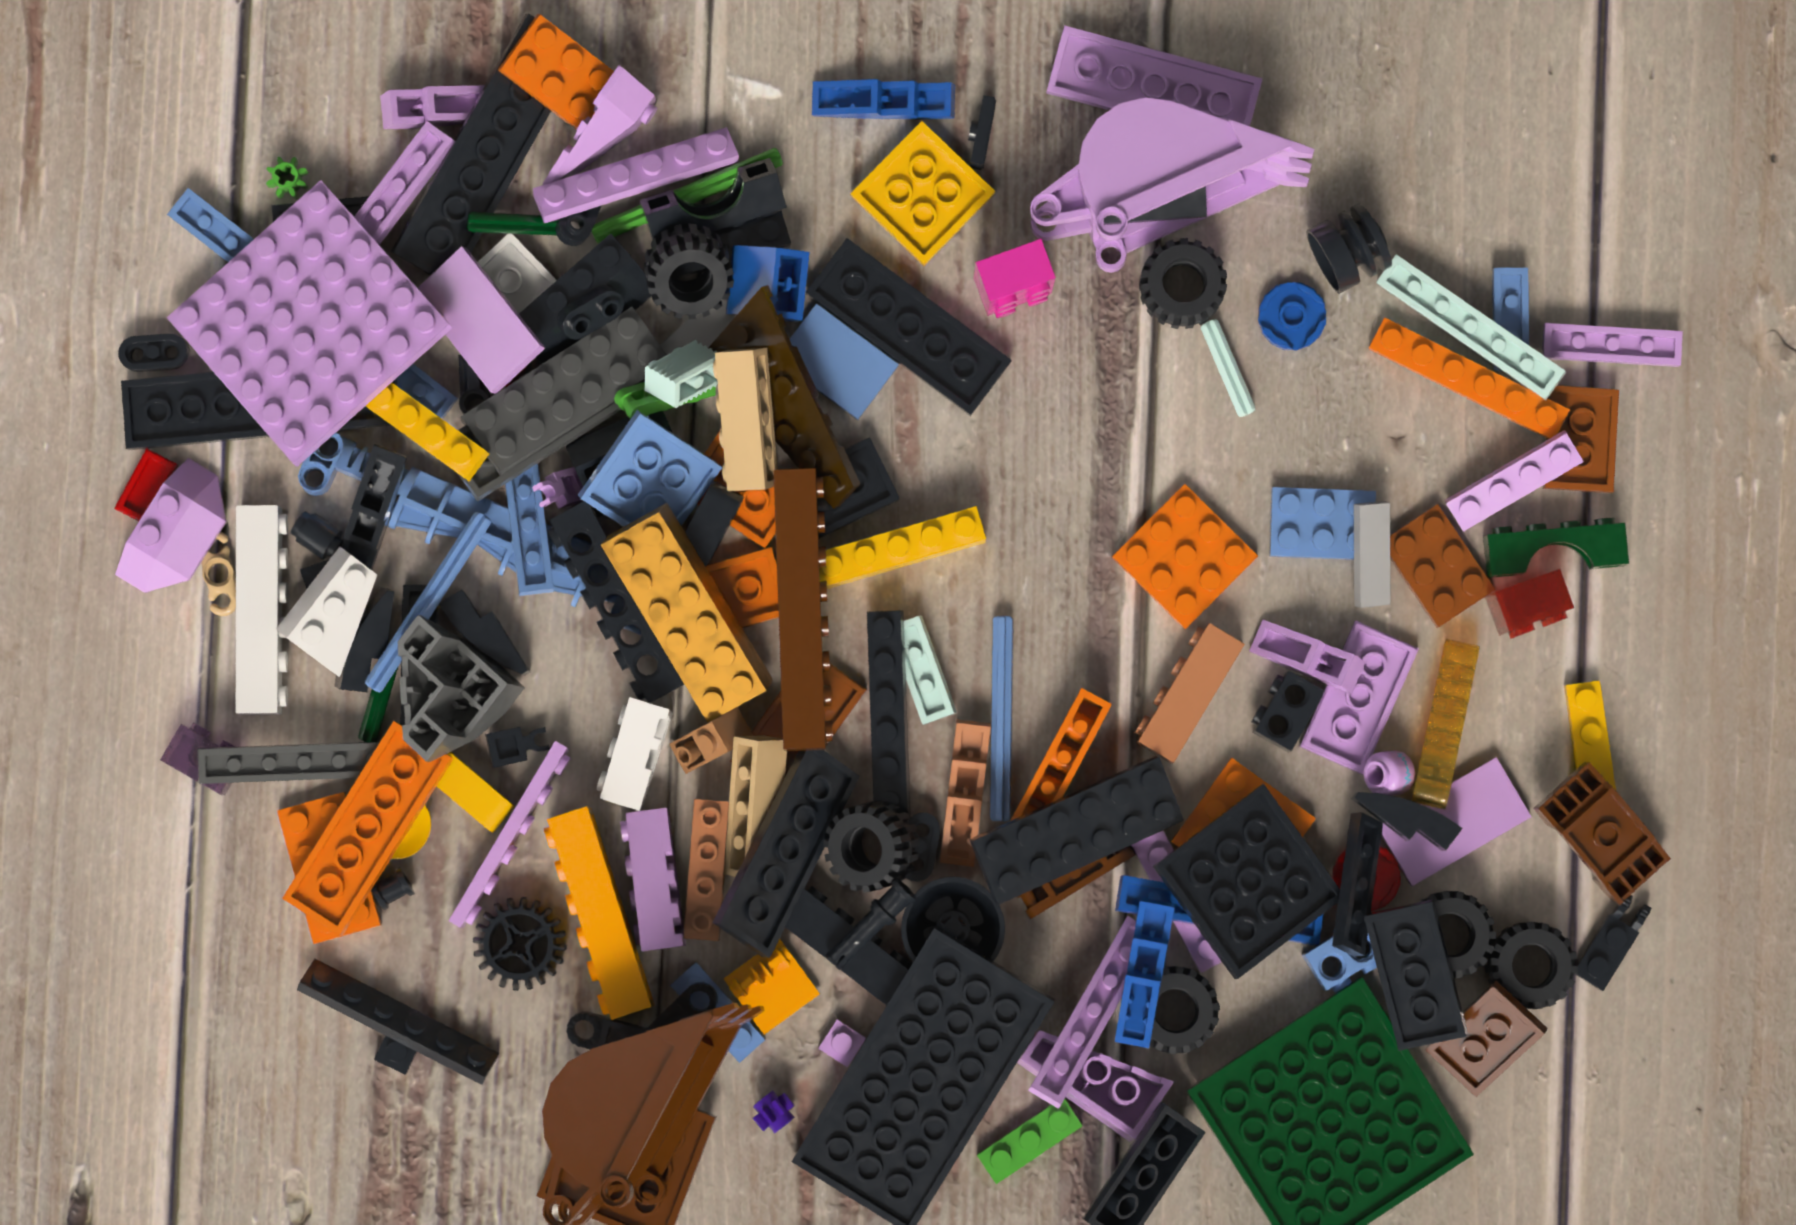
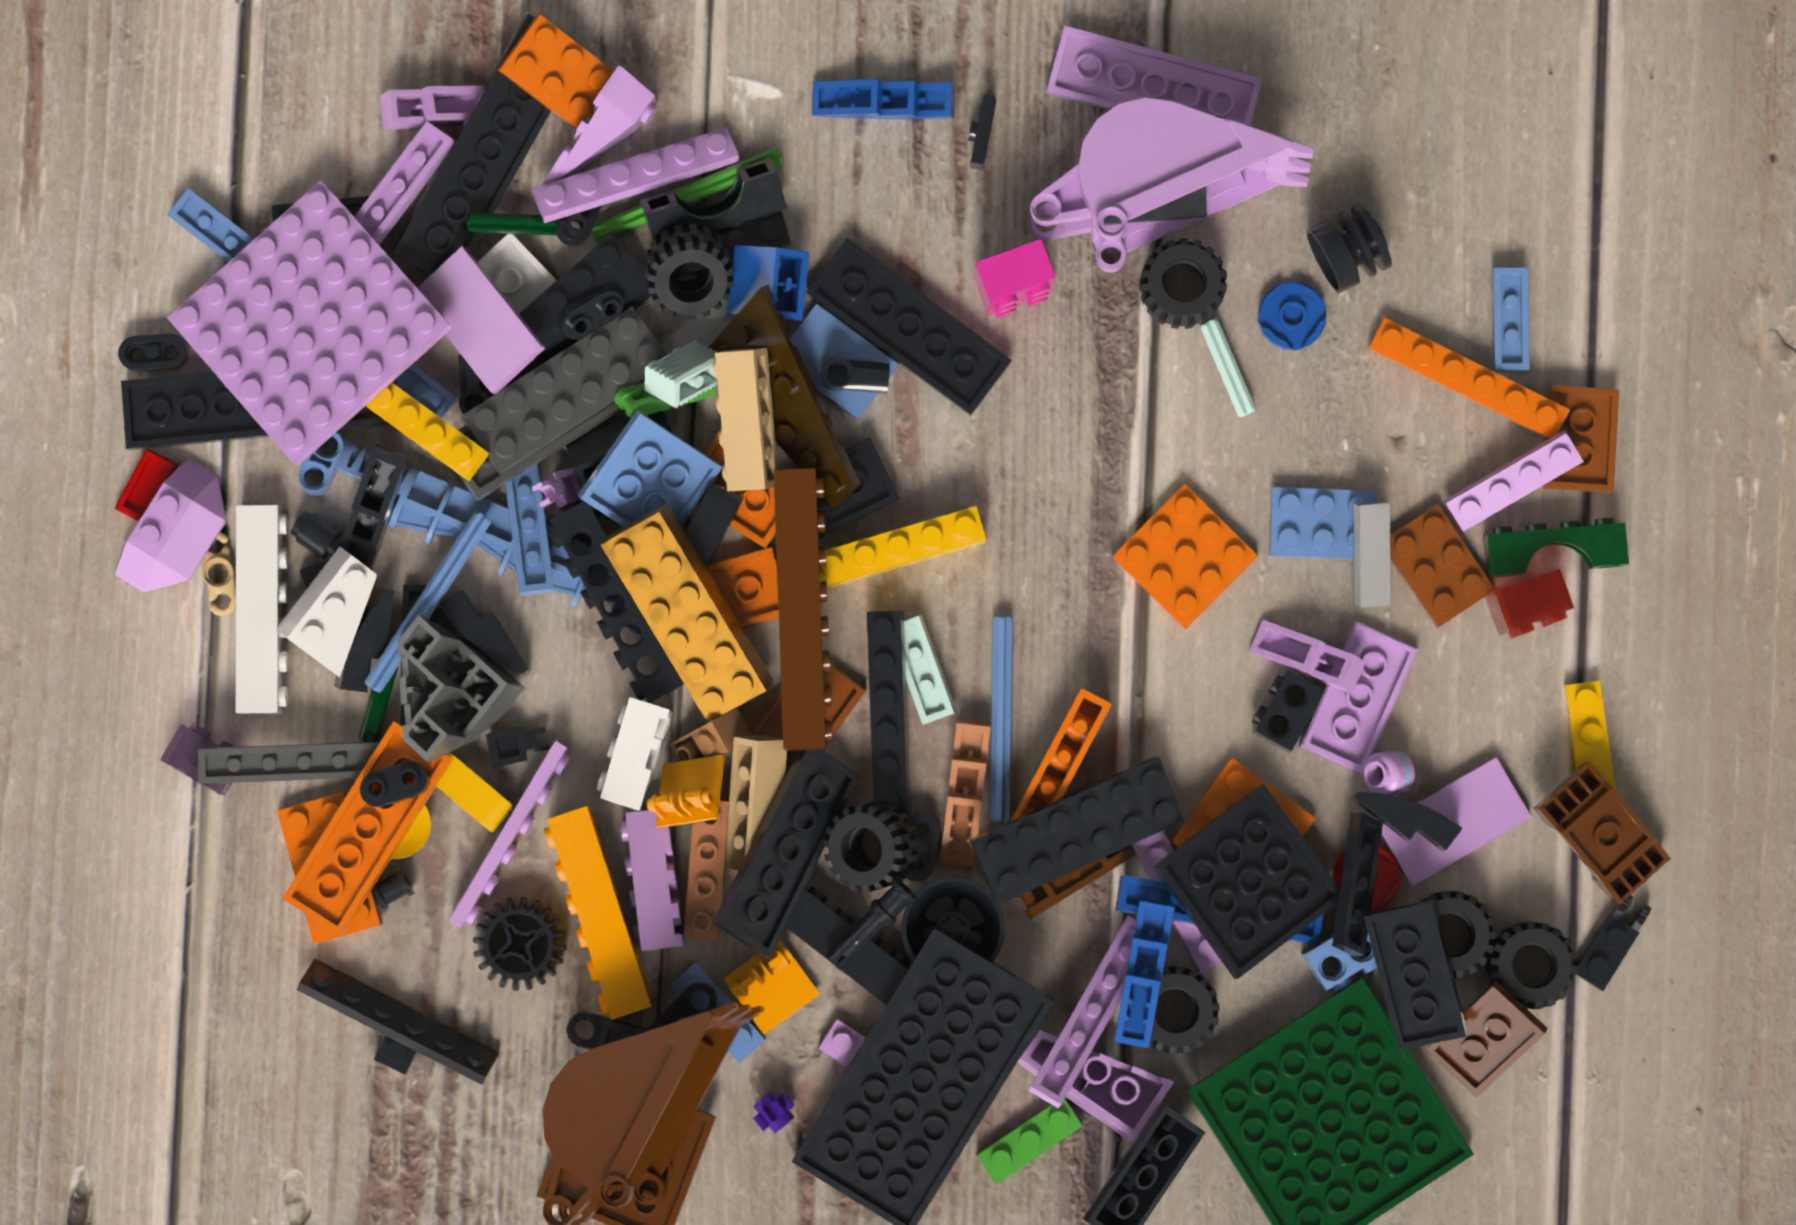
(285, 168): bright green gear -> none
(393, 784): none -> black plate
(688, 791): none -> light orange hinge
(861, 375): none -> black piece
(922, 193): yellow plate -> none
(1189, 693): nougat brick -> none
(1445, 724): clear yellow beam -> none
(1471, 327): light aqua plate -> none
(1612, 344): lavender plate -> none

